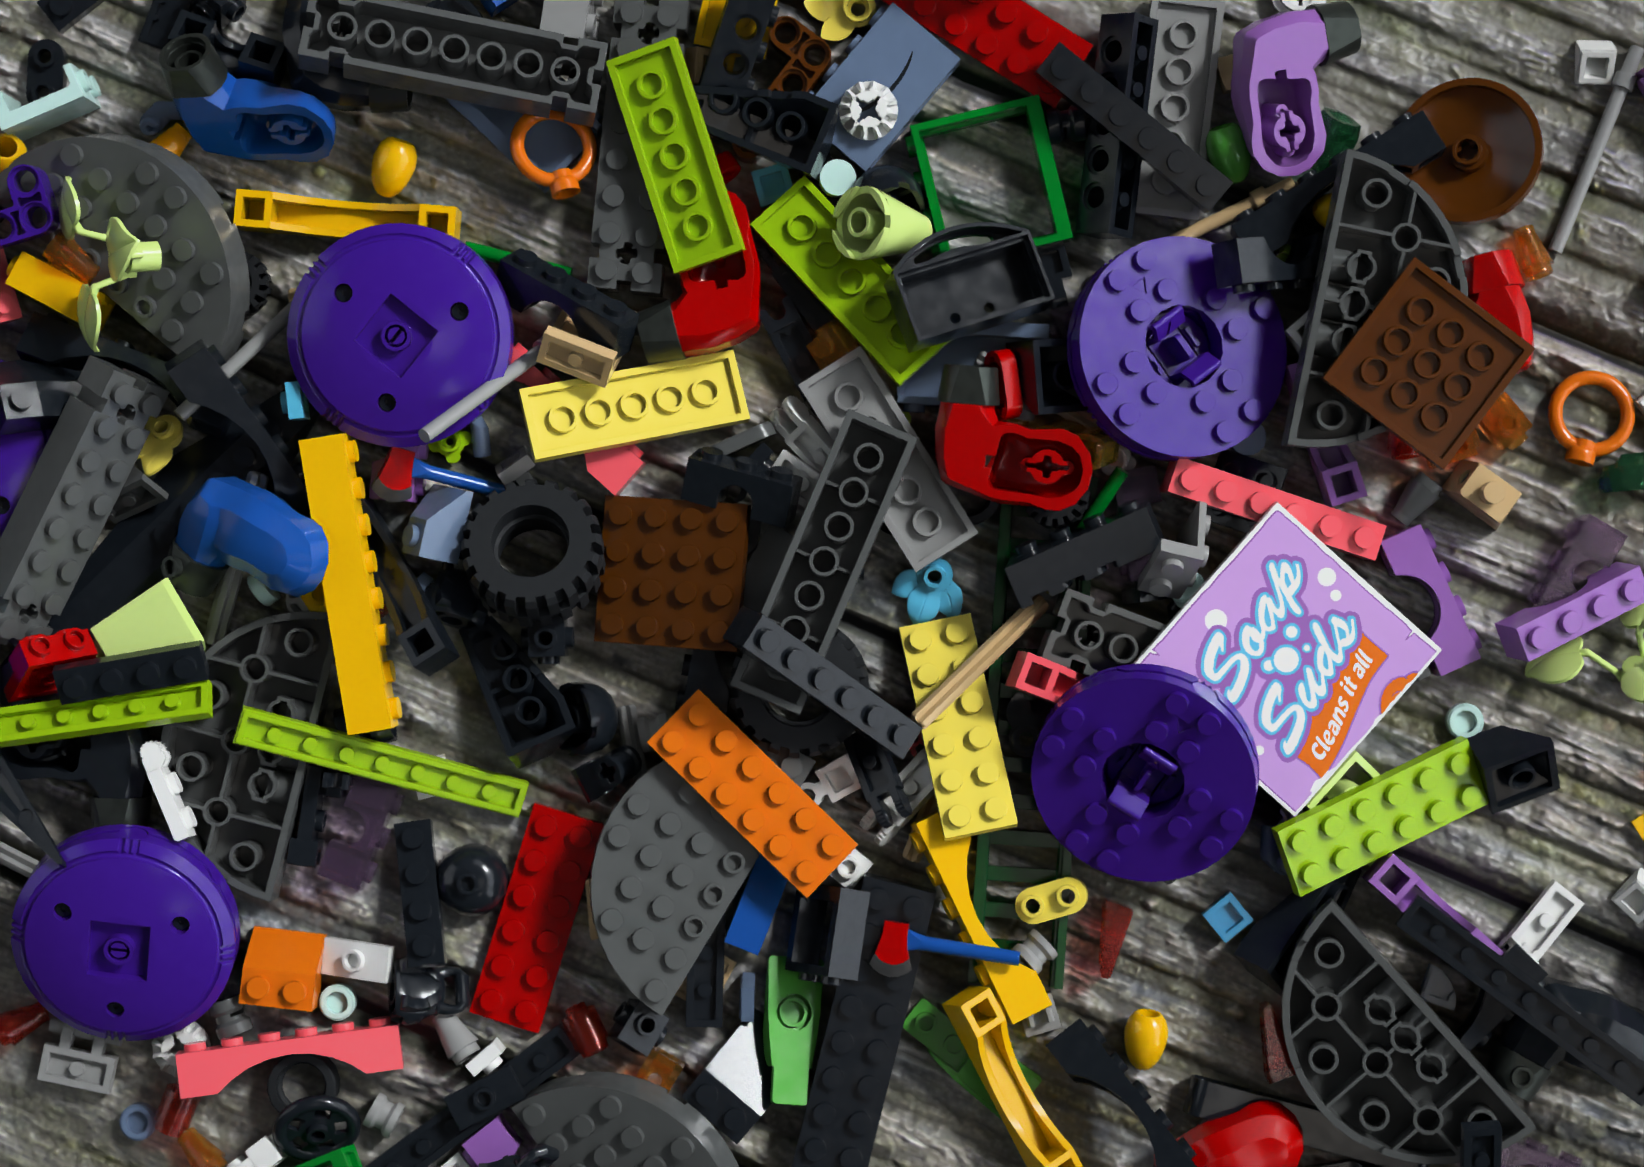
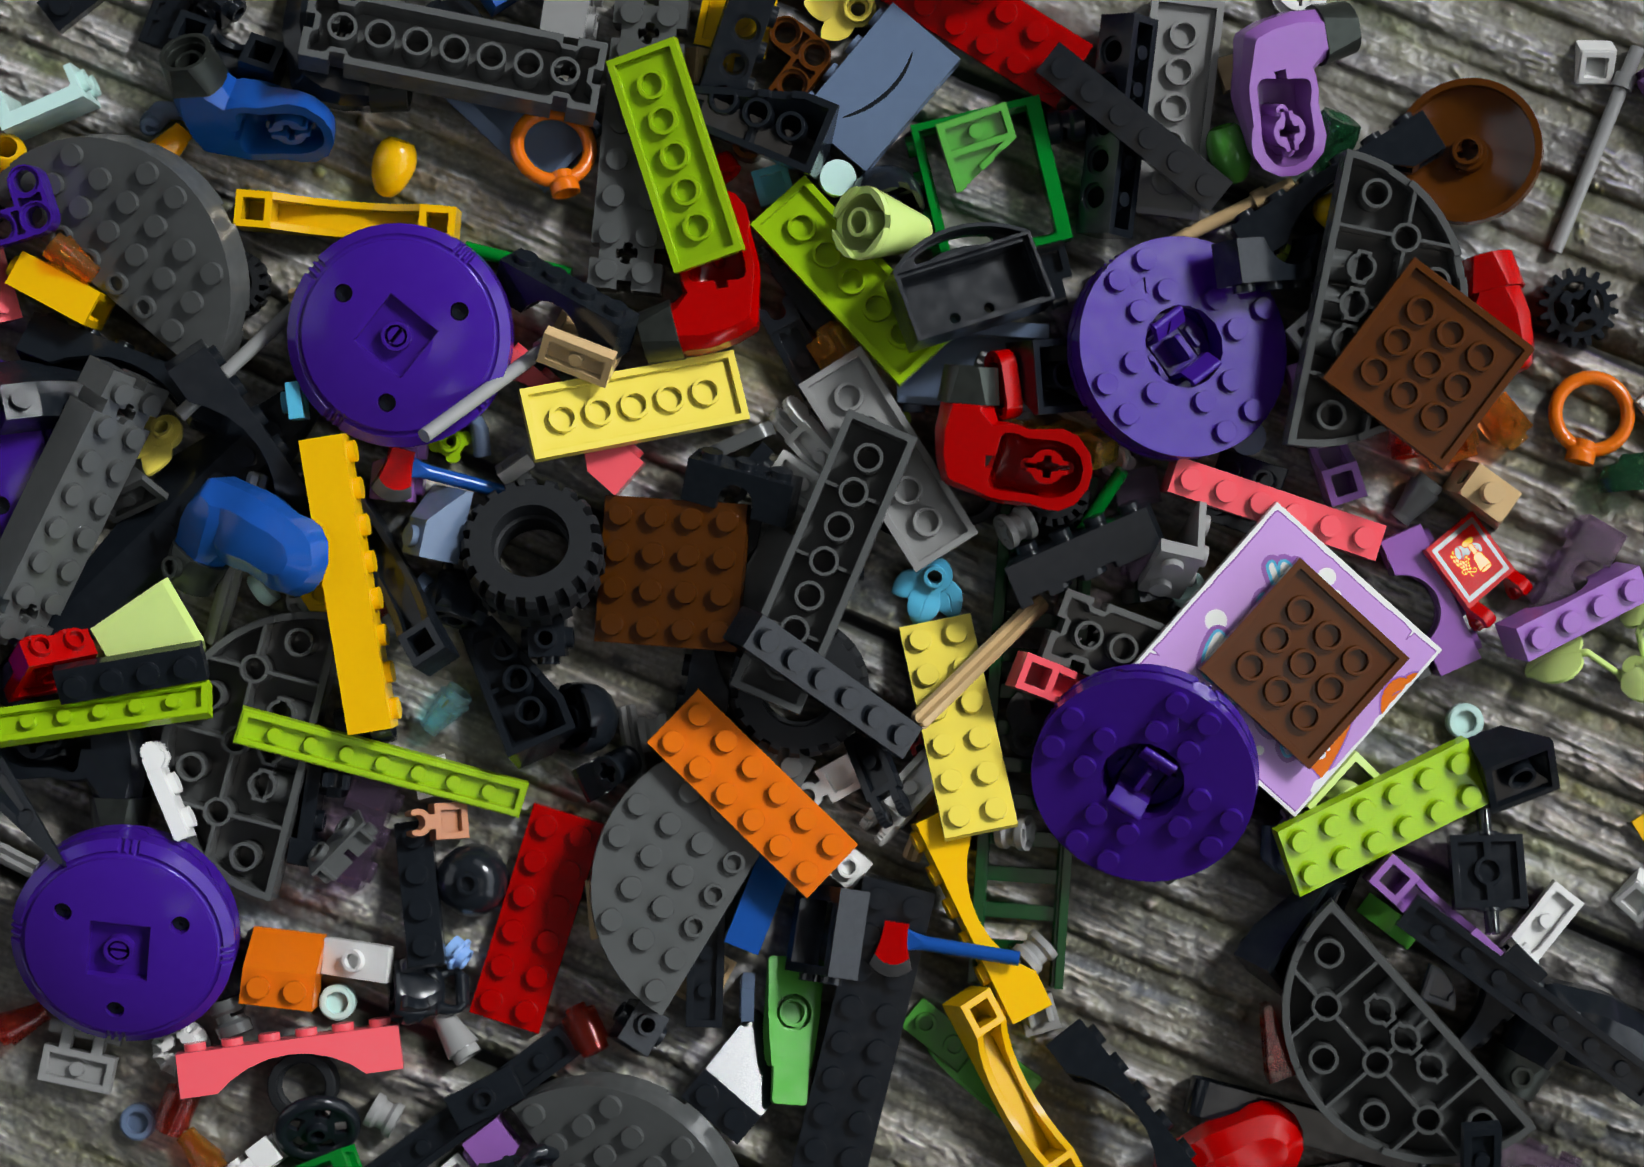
(45, 75): black plate -> none
(124, 254): yellowish green plant -> none
(350, 833): none -> dark grey hinge
(443, 821): none -> nougat plate
(446, 707): none -> clear light blue cone
(458, 953): none -> light blue plate
(487, 1058): white plate -> none
(662, 1063): clear orange brick -> none
(870, 127): white gear -> none
(974, 141): none -> bright green wing
(1015, 526): none -> light grey wheel
(1020, 837): none -> light grey wheel
(1050, 900): light yellow plate -> none
(1114, 925): clear red slope -> none
(1145, 1038): yellow animal -> none
(1227, 916): dark azure plate -> none
(1303, 663): none -> reddish brown plate
(1385, 919): none -> bright green piece
(1472, 567): none -> flag
(1487, 871): none -> black plate
(1531, 254): clear orange cone -> none
(1562, 301): none -> black gear

